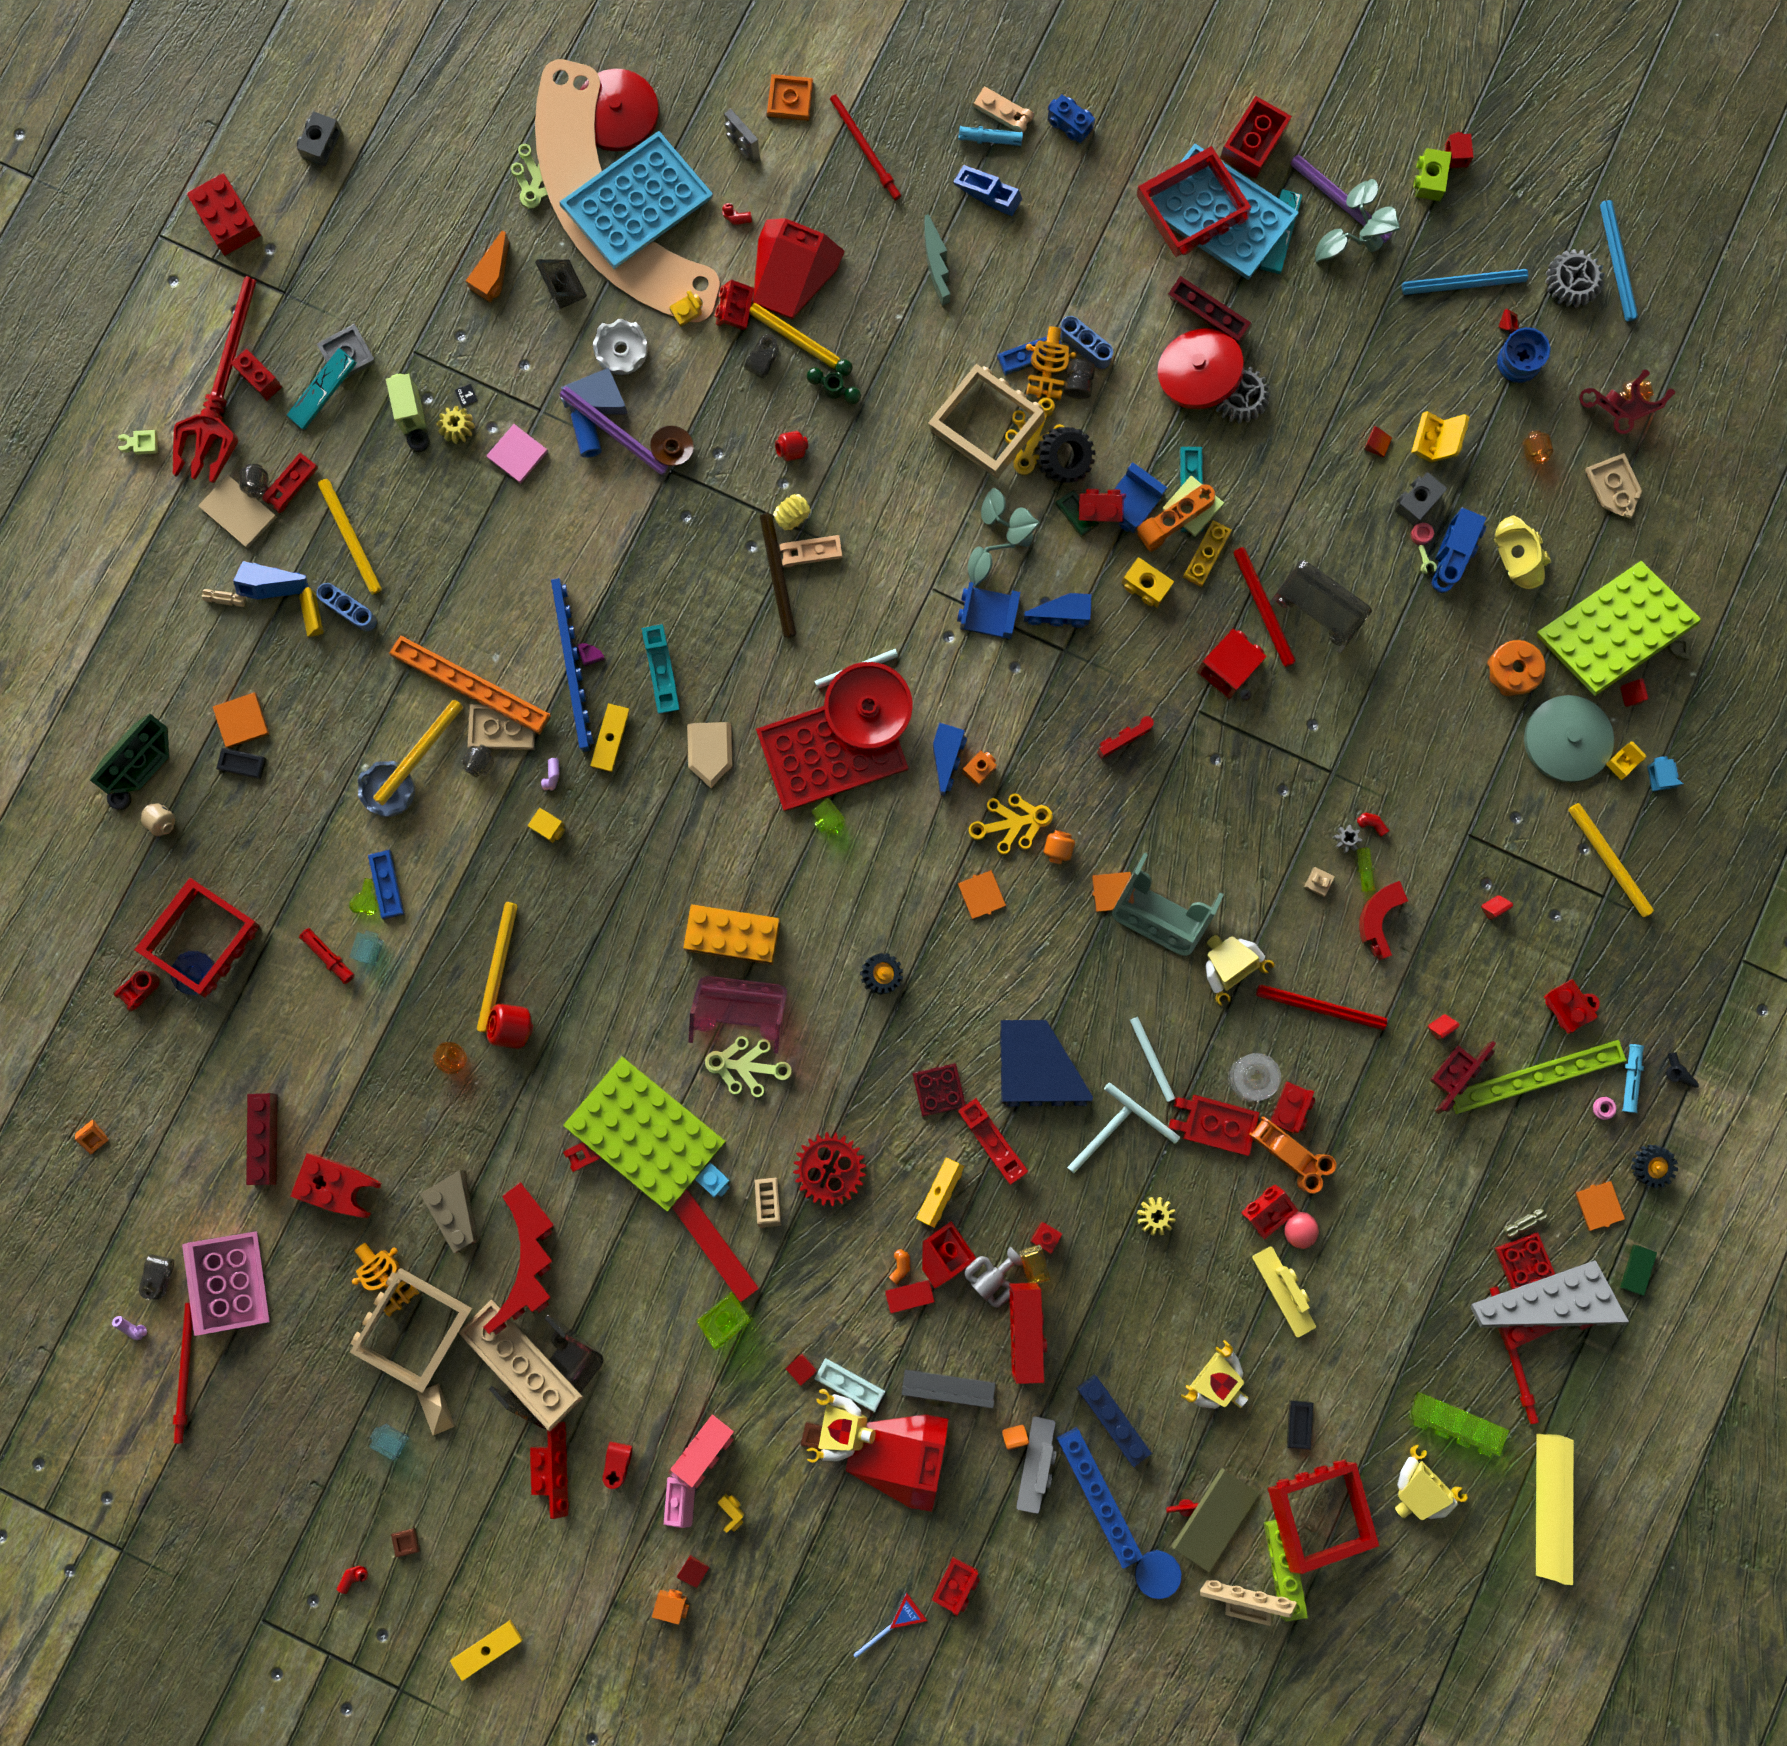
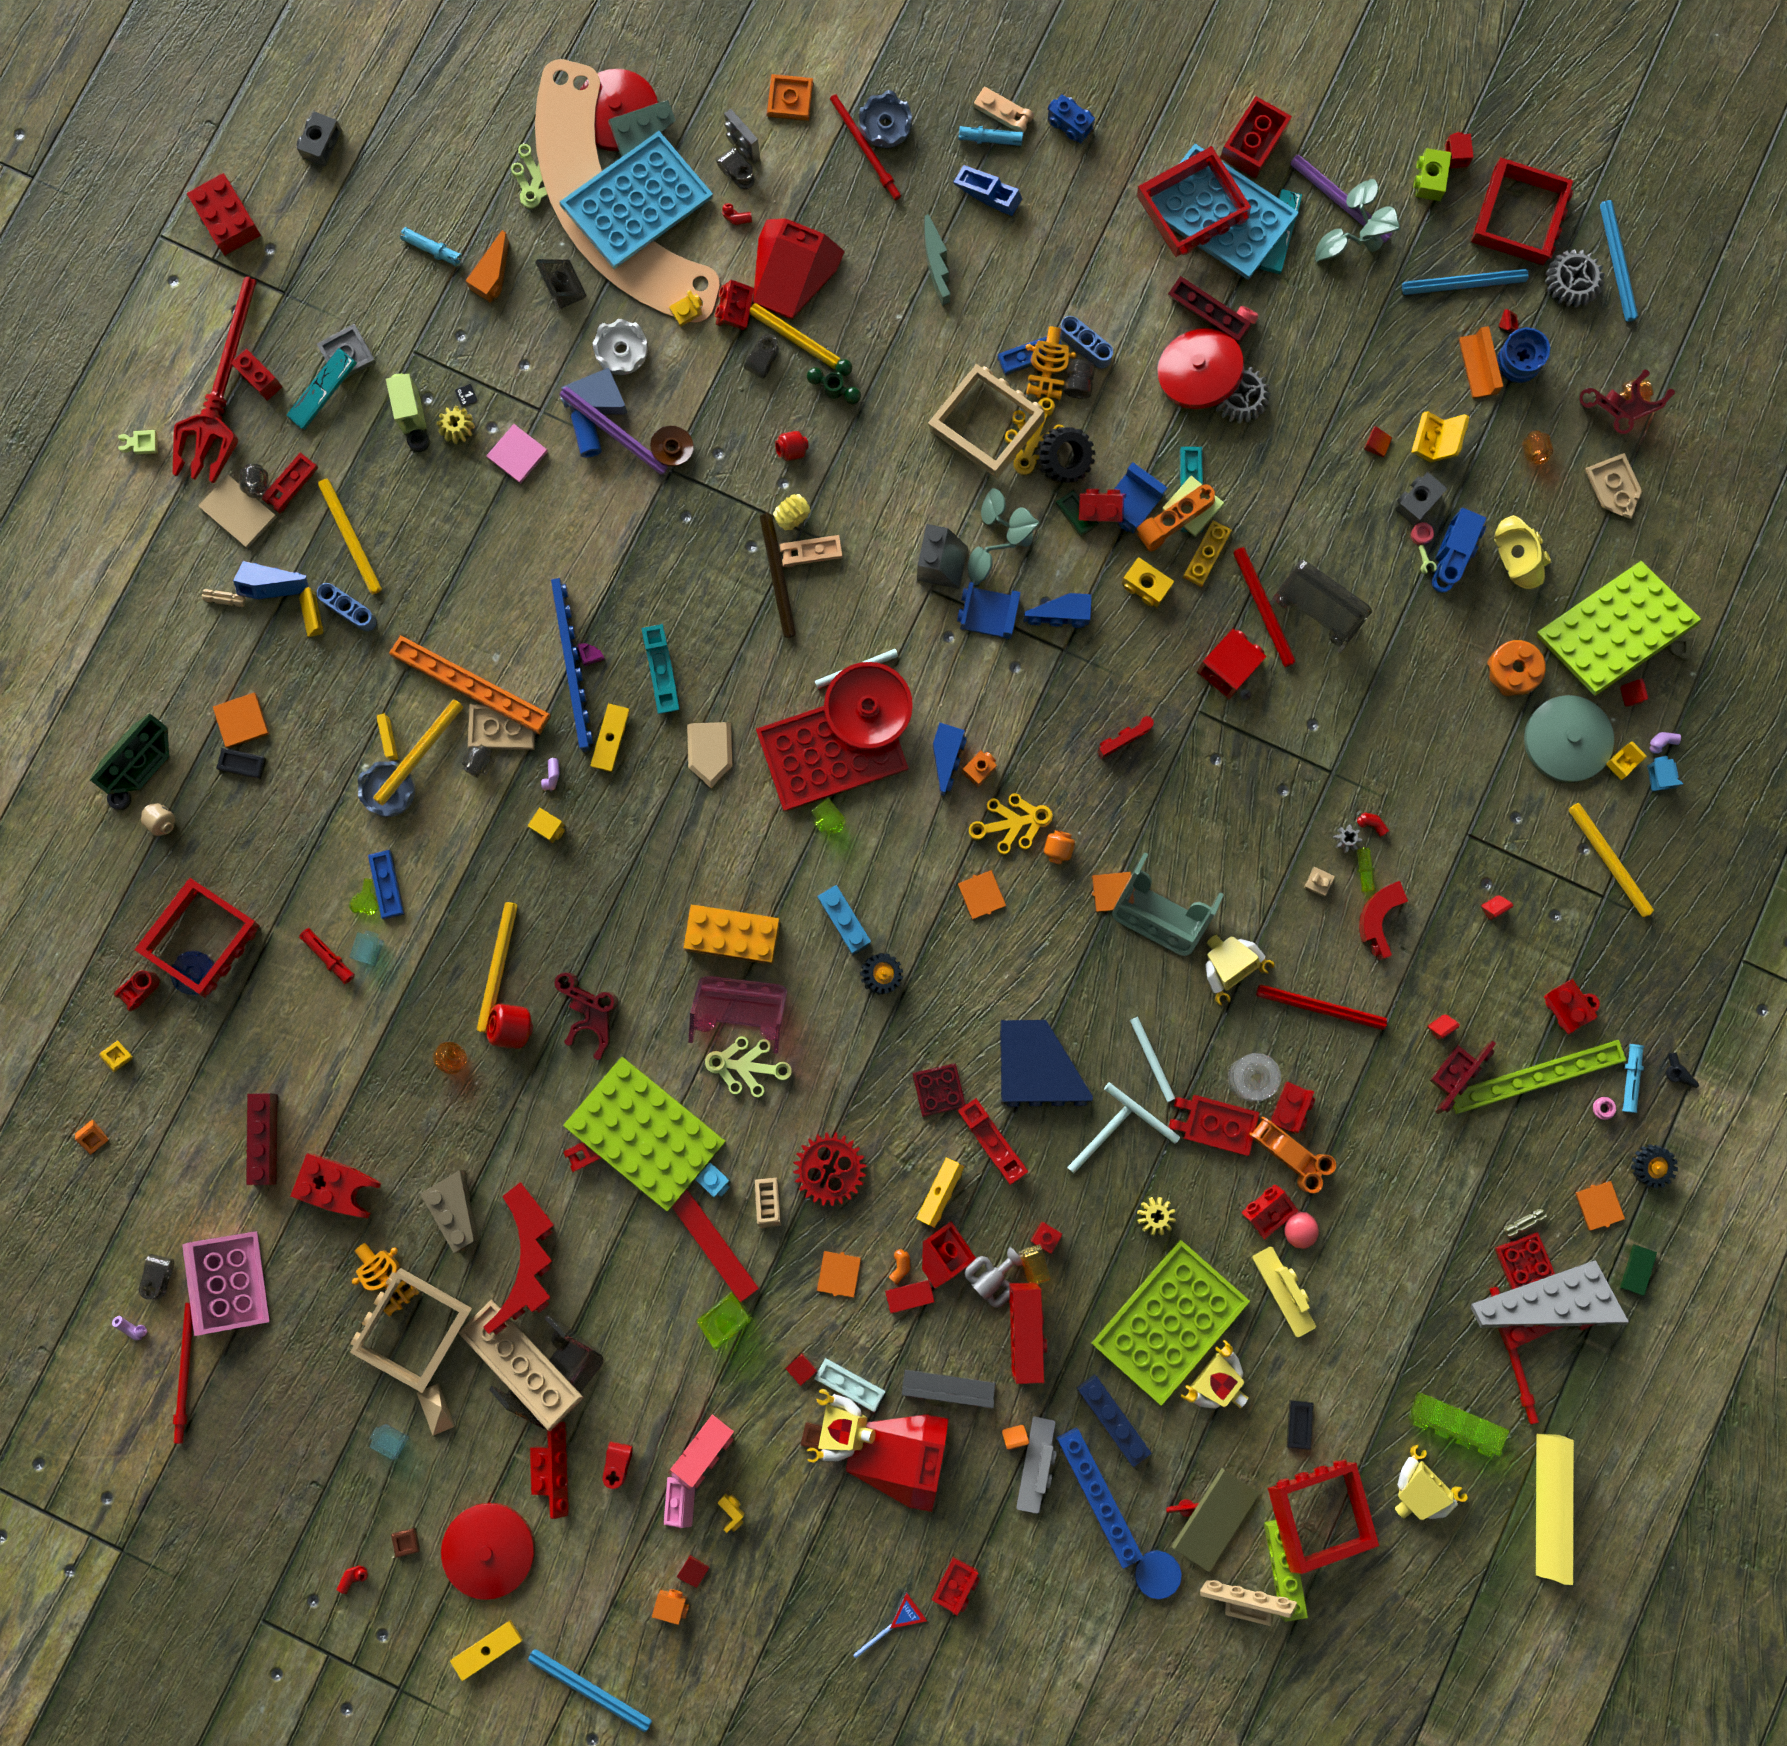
(115, 1056): none -> yellow tile
(387, 737): none -> yellow tile
(439, 250): none -> medium azure pin
(487, 1551): none -> red dish
(589, 1690): none -> dark azure axle
(591, 1005): none -> dark red piece
(641, 124): none -> sand green wing
(736, 168): none -> clear smoke piece
(838, 1274): none -> orange piece
(844, 920): none -> dark azure arch
(888, 107): none -> sand blue plate
(941, 557): none -> dark grey slope
(1170, 1322): none -> lime plate
(1248, 314): none -> coral tile
(1481, 363): none -> orange panel
(1533, 177): none -> red window
(1662, 739): none -> lavender arm

